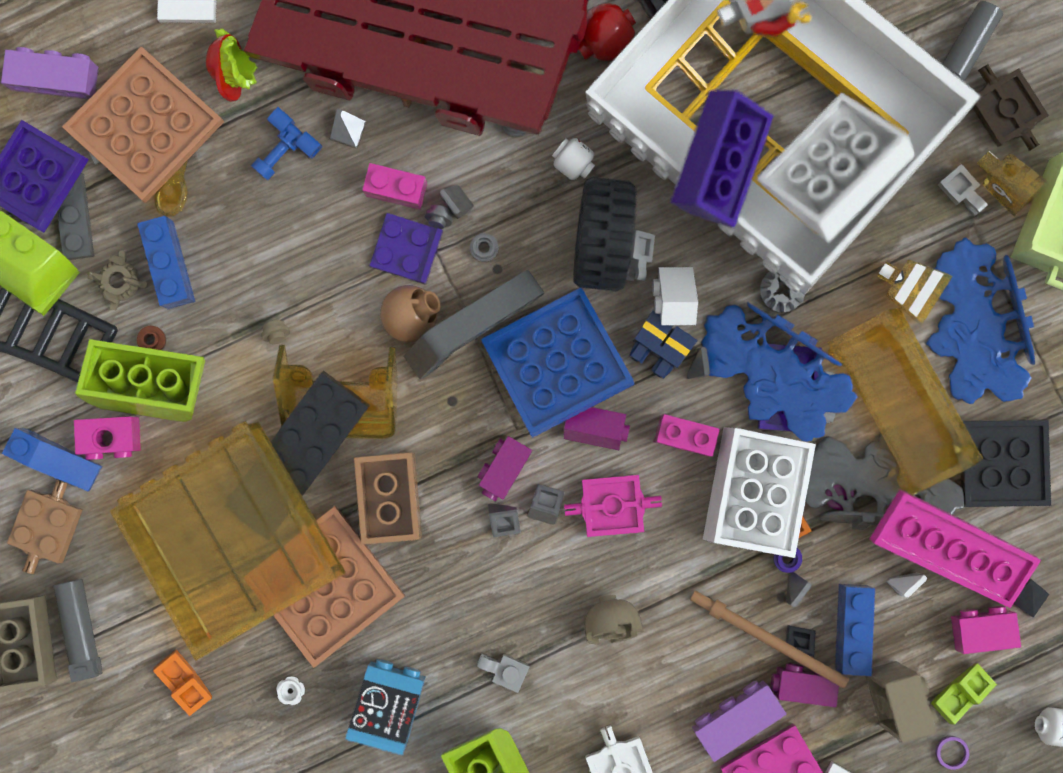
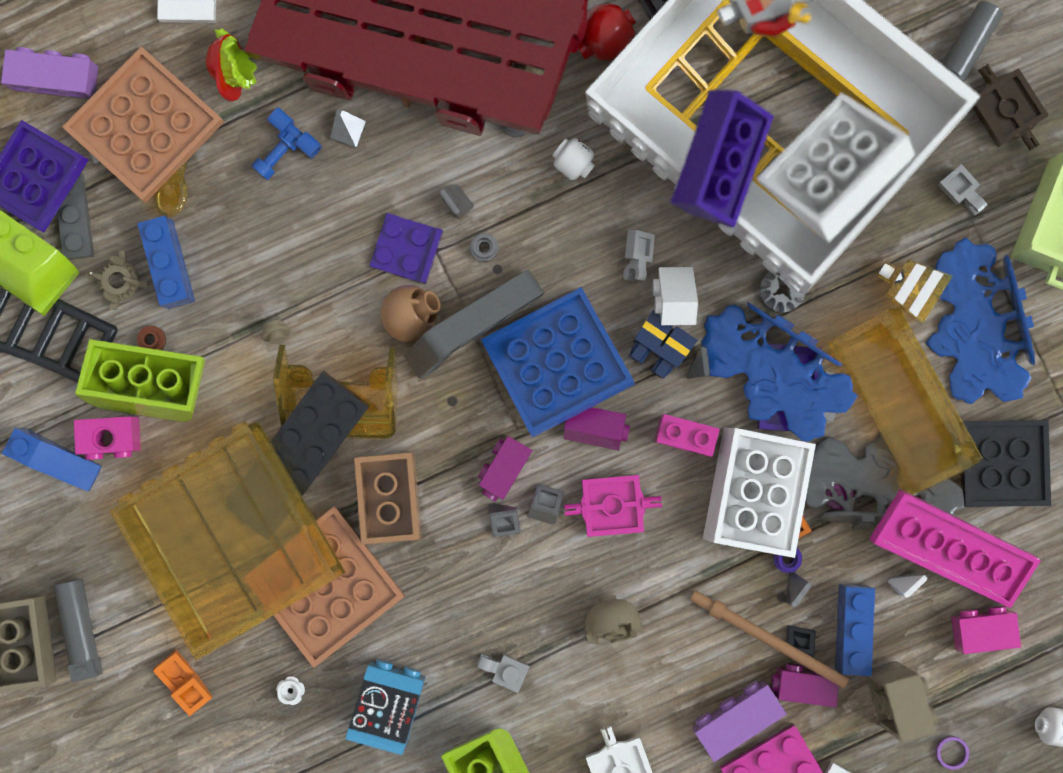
(44, 526): medium nougat plate -> none
(395, 186): dark pink brick -> none
(439, 216): flat silver plate -> none
(604, 234): black tyre -> none
(963, 692): lime slope -> none
(1010, 181): clear yellow torso -> none
(1031, 598): black slope -> none

